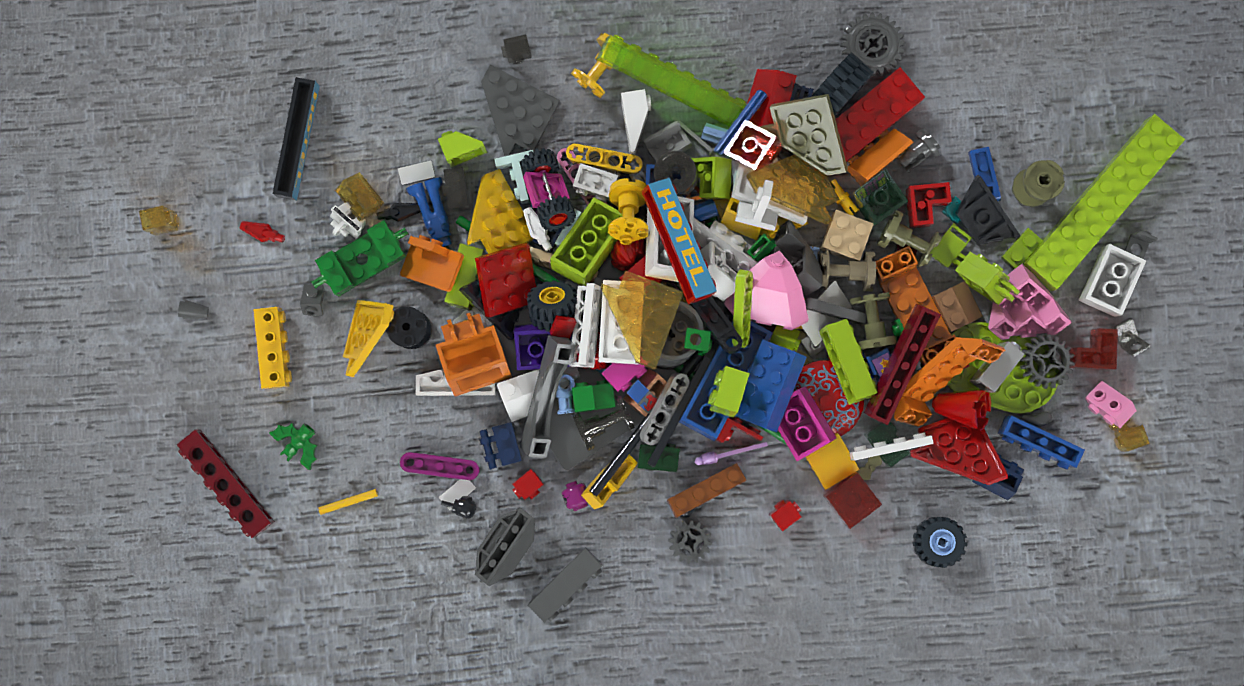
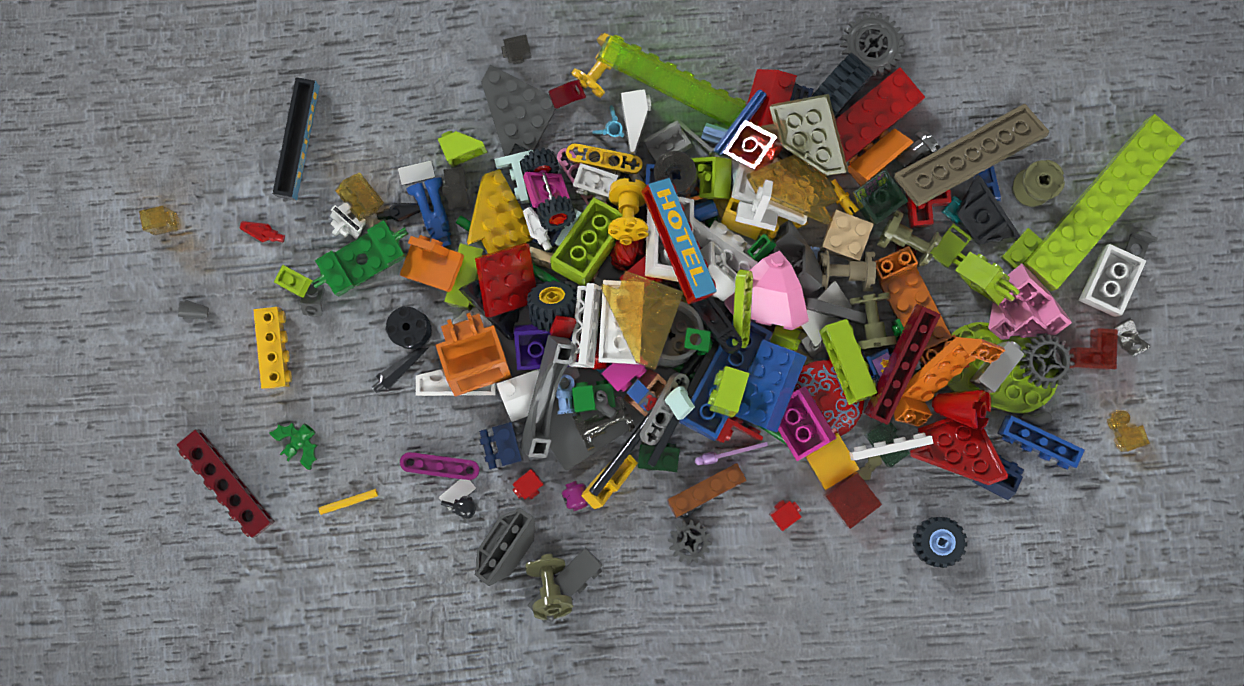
(292, 281): none -> lime plate
(366, 328): yellow wing -> none
(397, 370): none -> black bar
(551, 599): none -> olive piece
(566, 93): none -> dark red bracket
(602, 404): none -> dark grey arm
(613, 127): none -> medium azure plant
(679, 402): none -> light aqua tile
(957, 306): medium nougat slope -> none
(971, 154): none -> dark tan plate
(1110, 404): bright pink brick -> none

